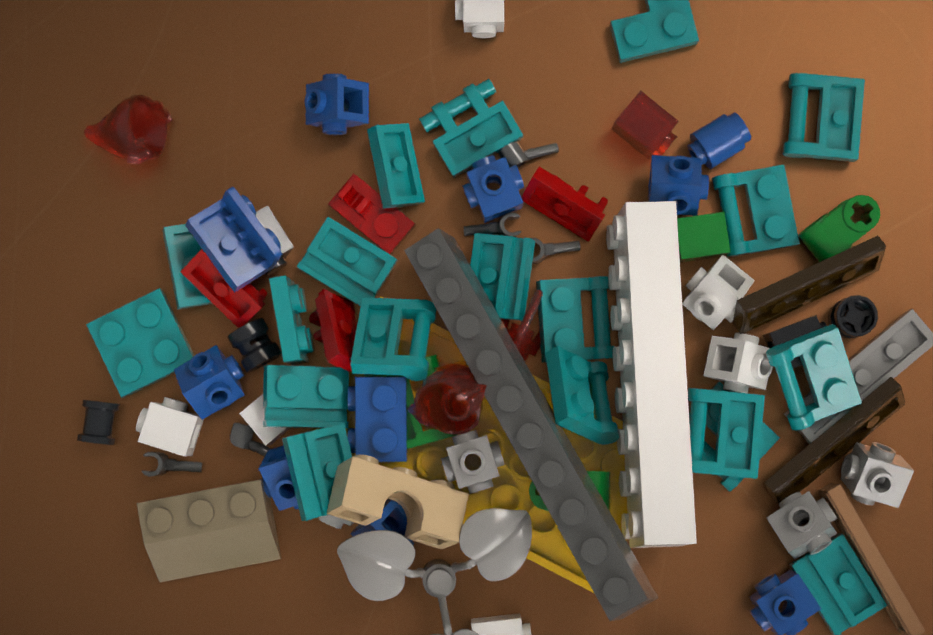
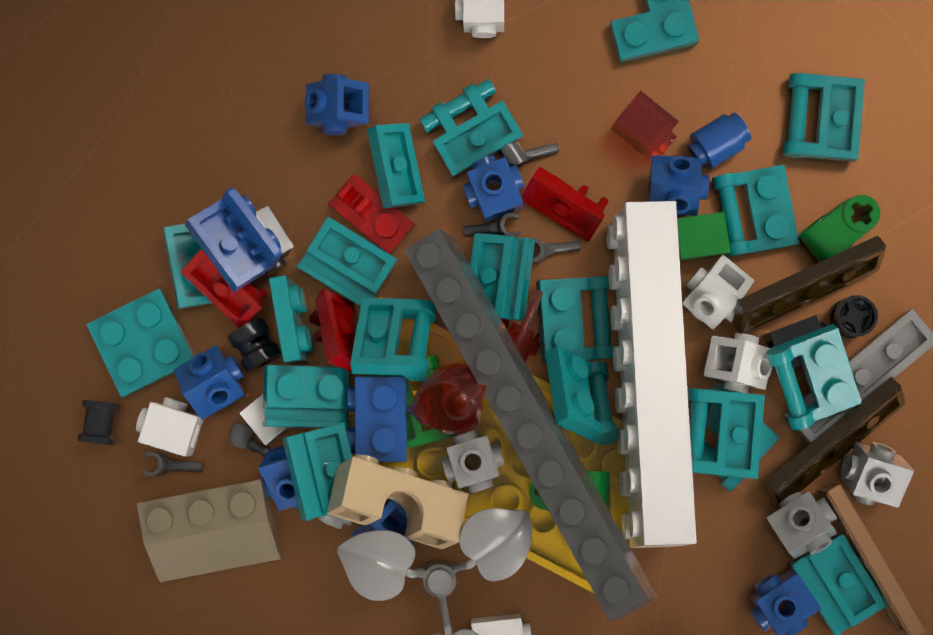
(132, 129): clear red hat -> none

